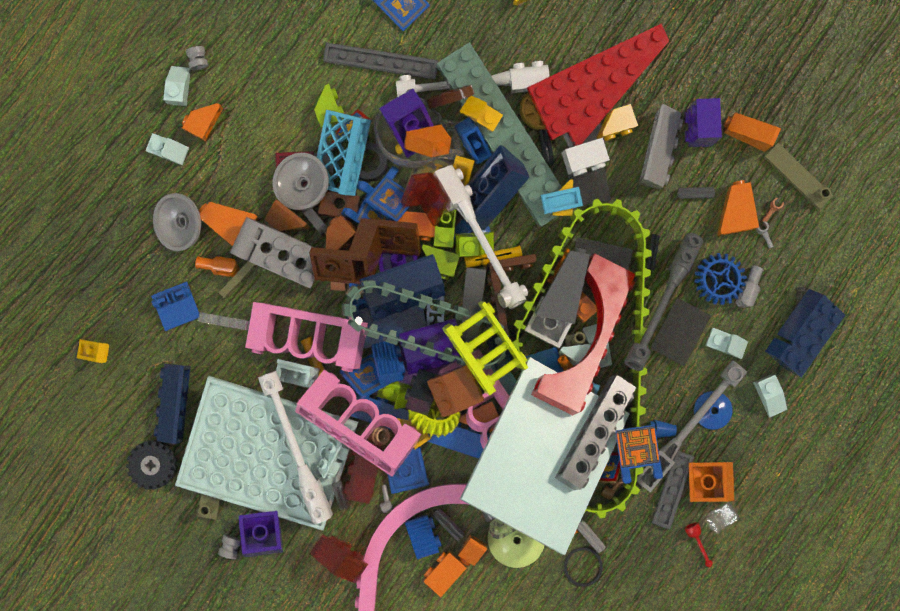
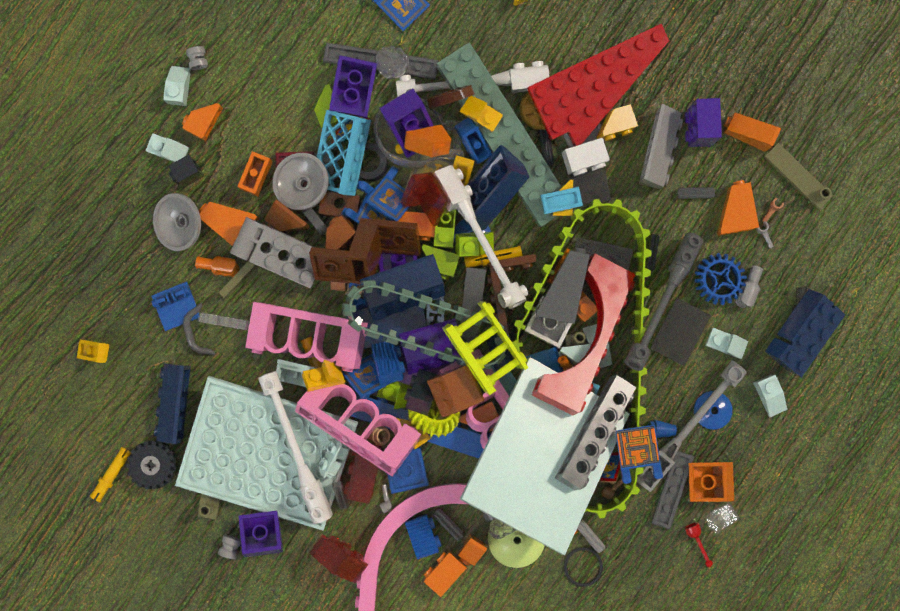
(106, 481): none -> yellow pin
(185, 171): none -> black brick
(189, 334): none -> dark grey animal
(255, 174): none -> orange brick
(323, 377): none -> yellow slope
(352, 86): none -> dark purple slope
(392, 62): none -> clear hair

